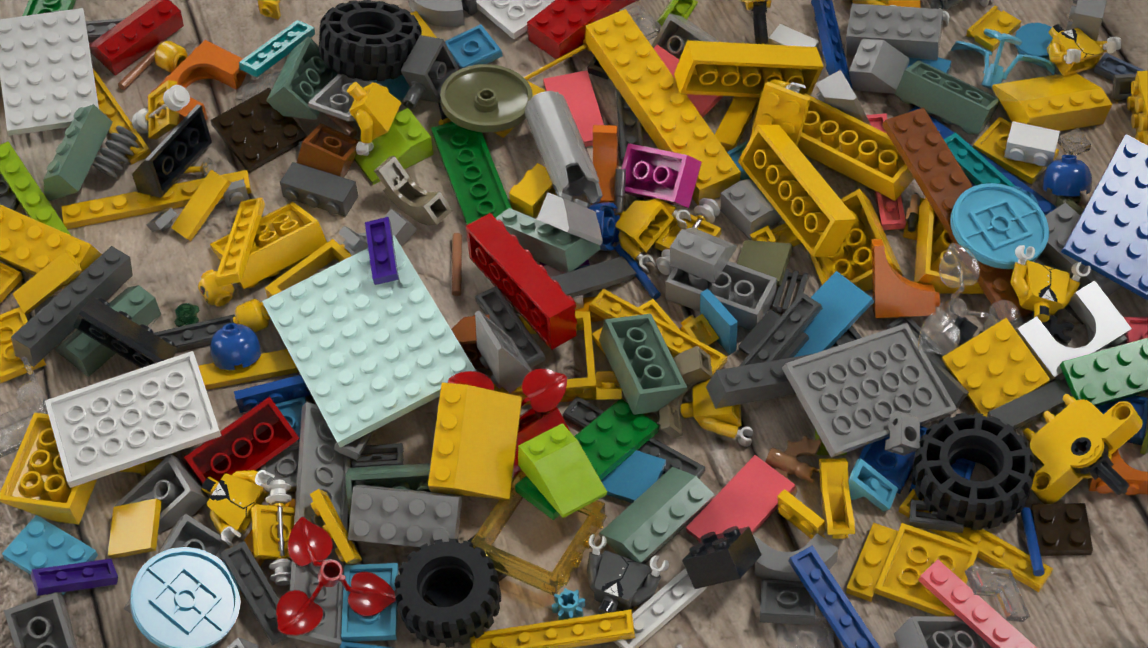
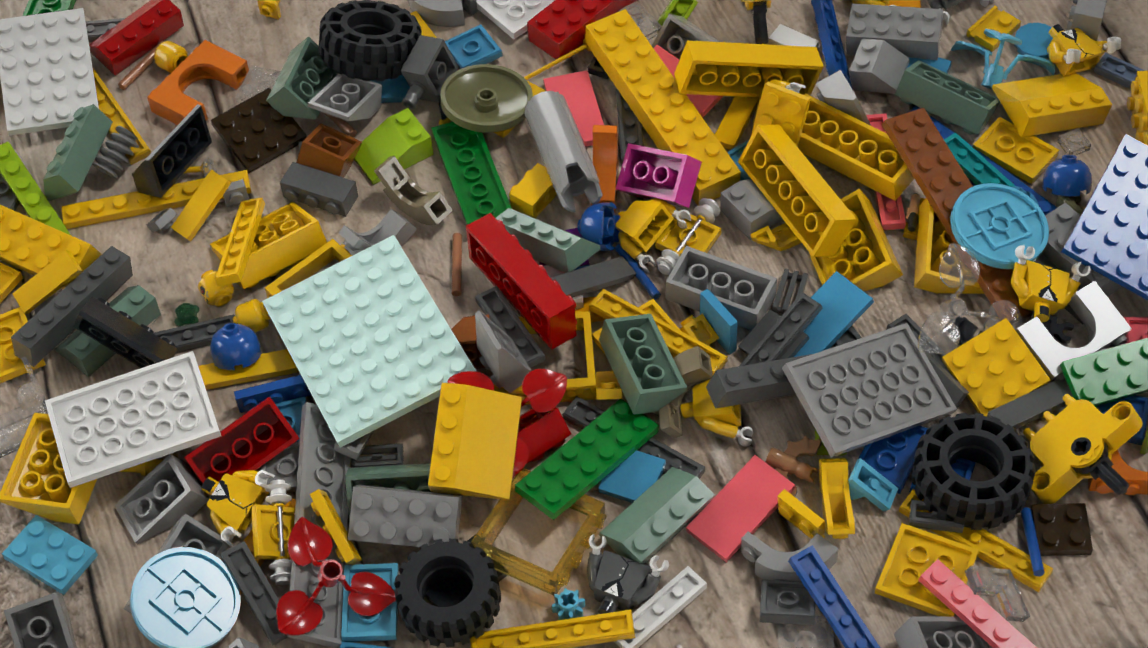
(74, 577): dark purple plate -> none
(134, 528): yellow tile -> none
(161, 110): plate -> none
(276, 48): teal plate -> none
(374, 112): yellow torso -> none
(381, 251): dark purple plate -> none
(560, 470): lime slope -> none
(570, 216): light grey slope -> none
(619, 189): flat silver pin -> none
(700, 253): light grey slope -> none
(721, 557): black brick -> none
(766, 257): olive tile -> none
(871, 562): yellow plate -> none
(895, 294): orange arch -> none
(903, 433): light grey leg -> none
(1031, 144): white brick -> none
(1122, 86): dark grey plate -> none

